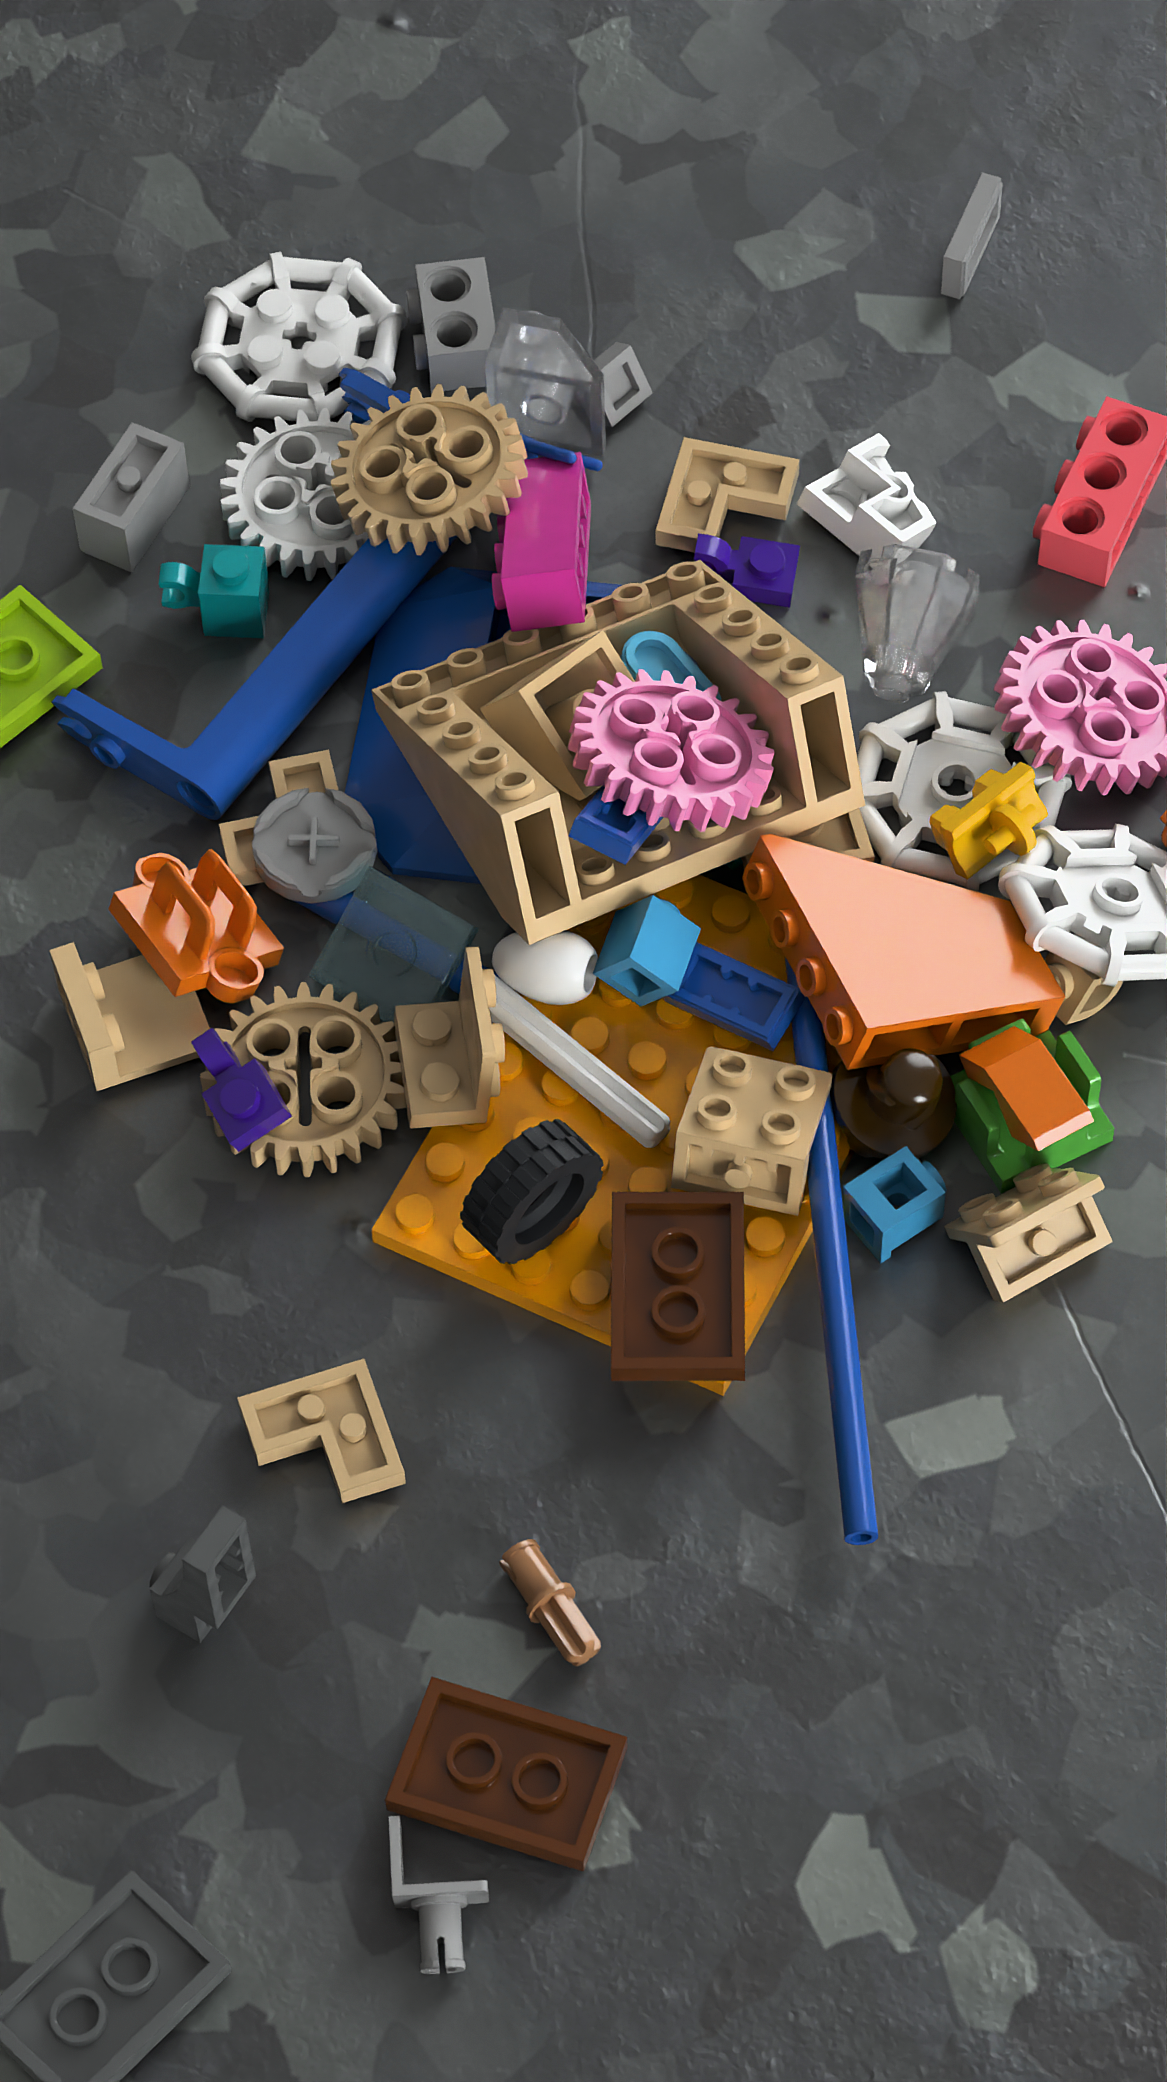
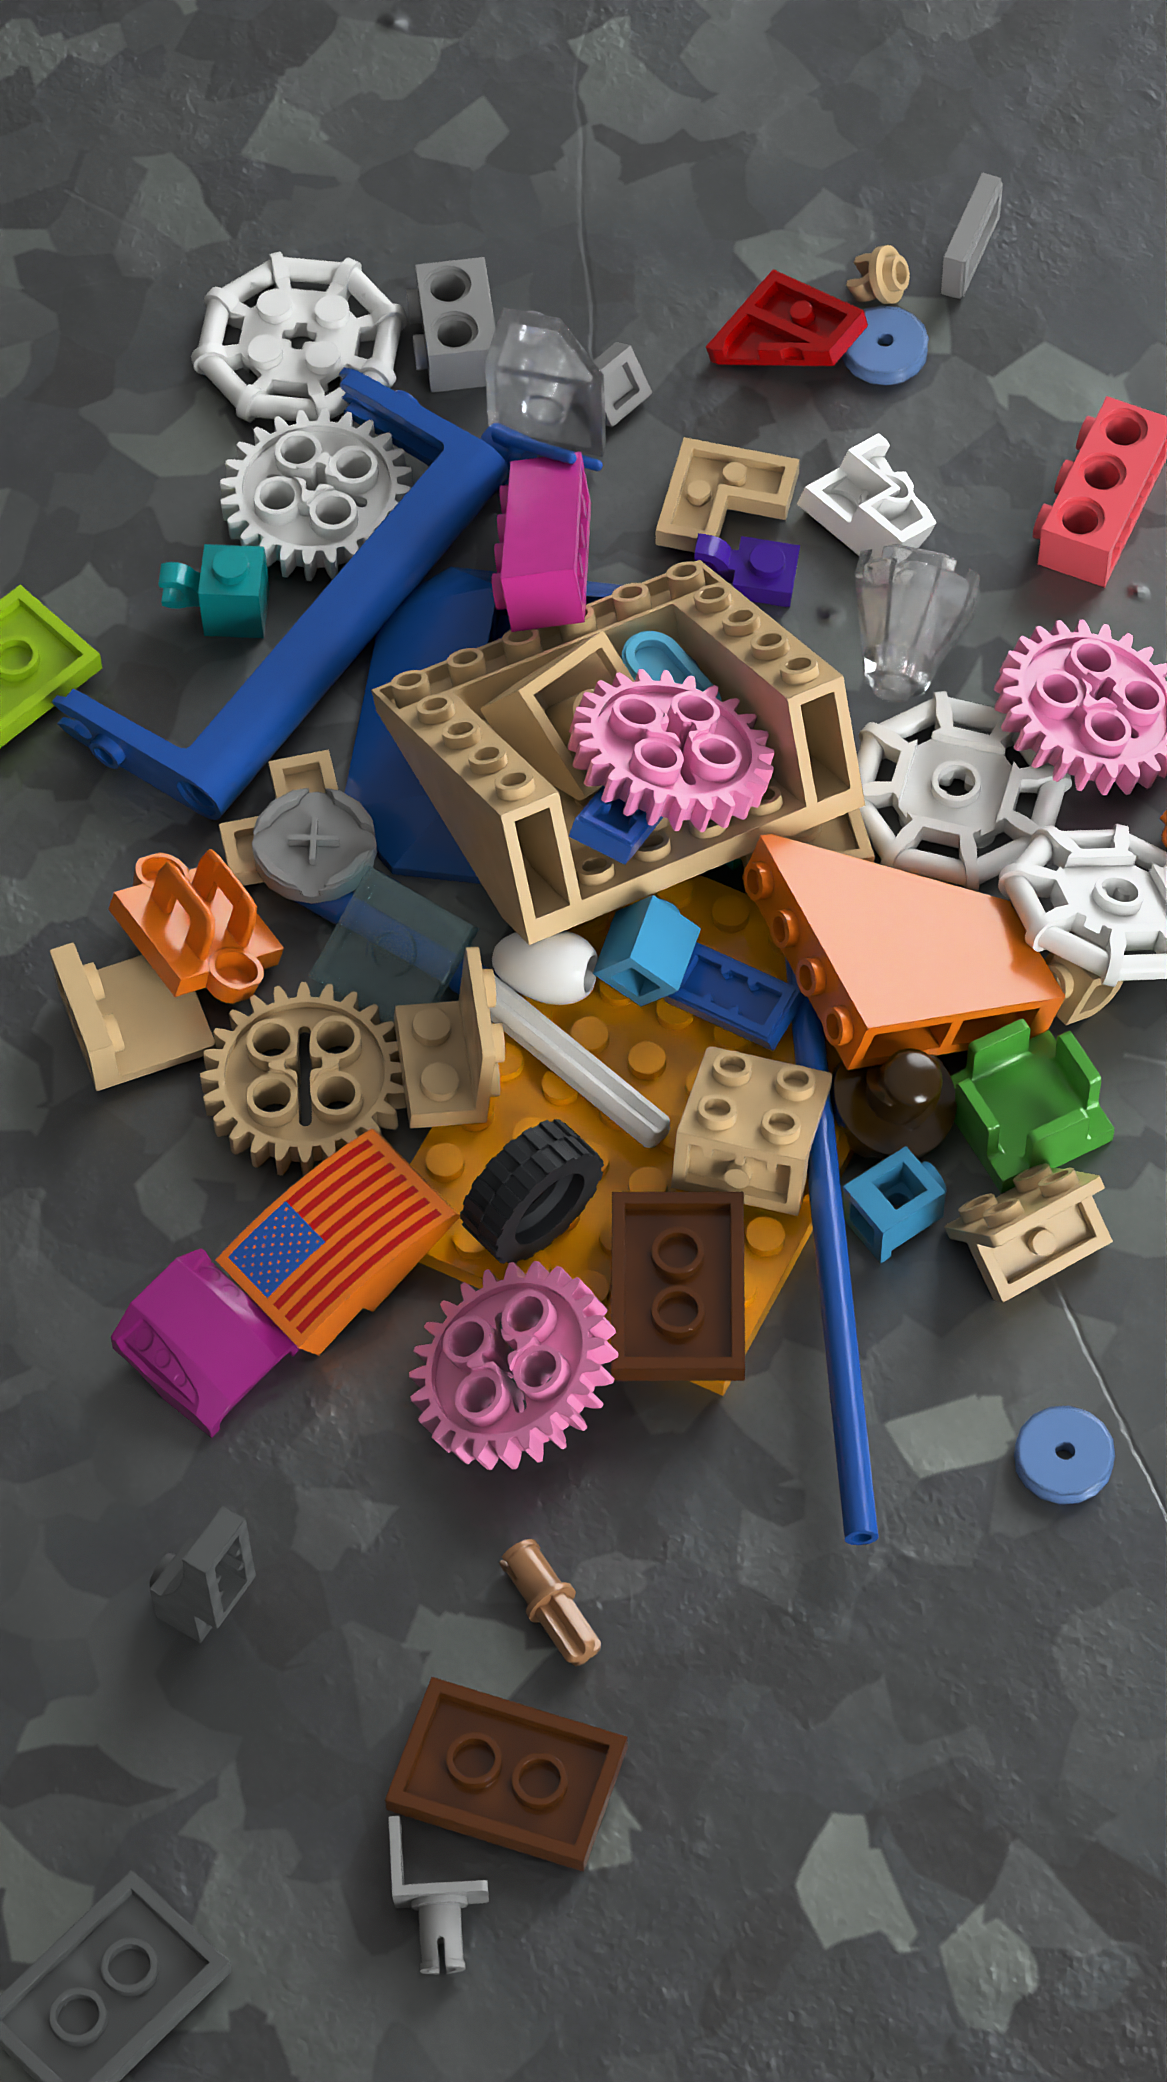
(131, 497): light grey panel -> none
(199, 1340): none -> magenta slope
(243, 1097): dark purple plate -> none
(328, 1411): tan plate -> none
(338, 1241): none -> slope
(429, 469): tan gear -> none
(475, 1366): none -> bright pink gear
(787, 326): none -> red wing
(883, 275): none -> tan plate
(890, 363): none -> medium blue piece
(995, 820): yellow hips -> none
(1029, 1087): orange slope -> none
(1060, 1479): none -> medium blue piece

